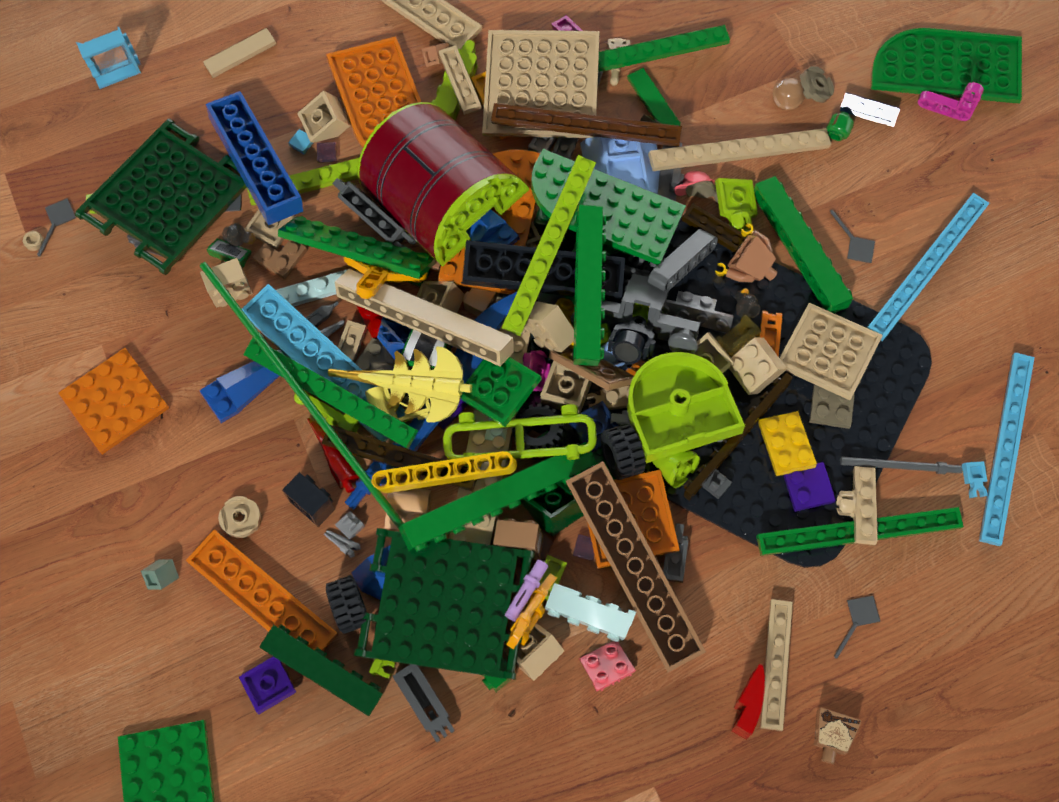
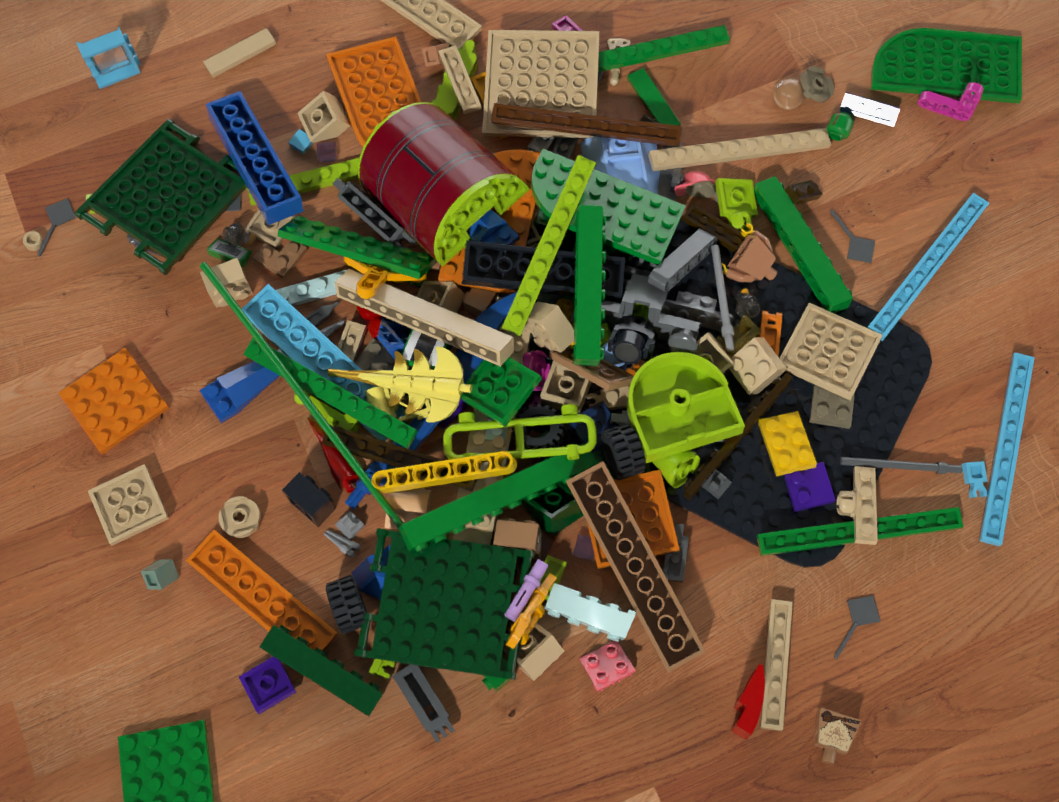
(128, 505): none -> tan plate
(727, 329): none -> light grey bar
(803, 192): none -> dark brown plate

